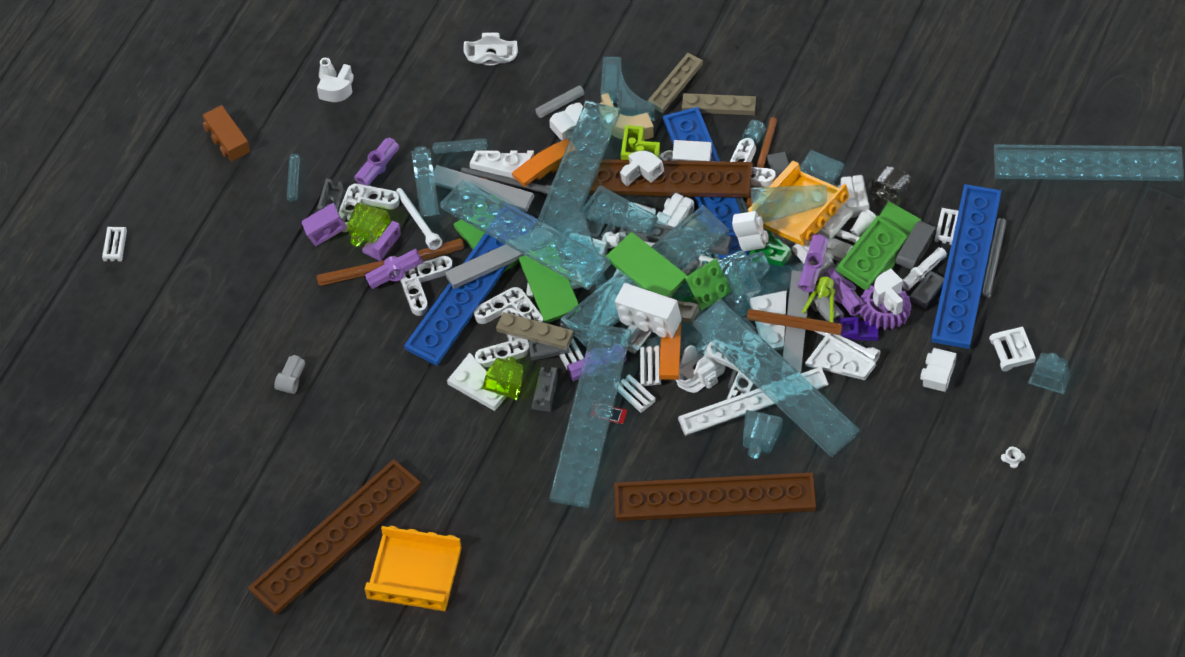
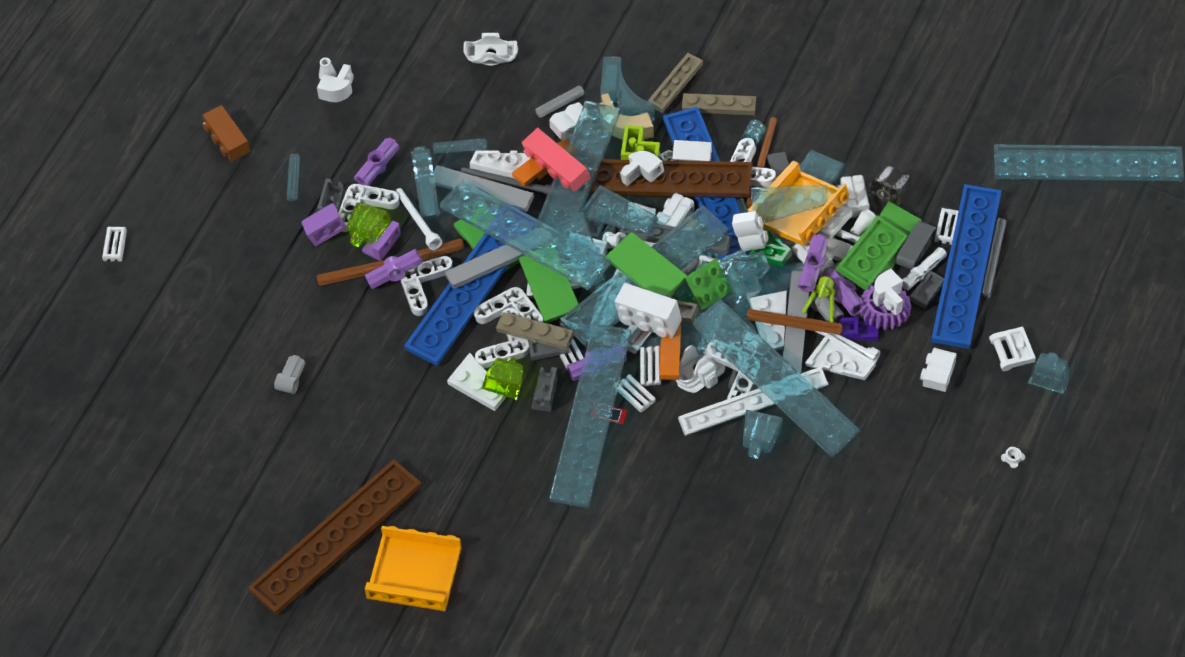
(555, 160): none -> coral brick
(714, 496): reddish brown plate -> none

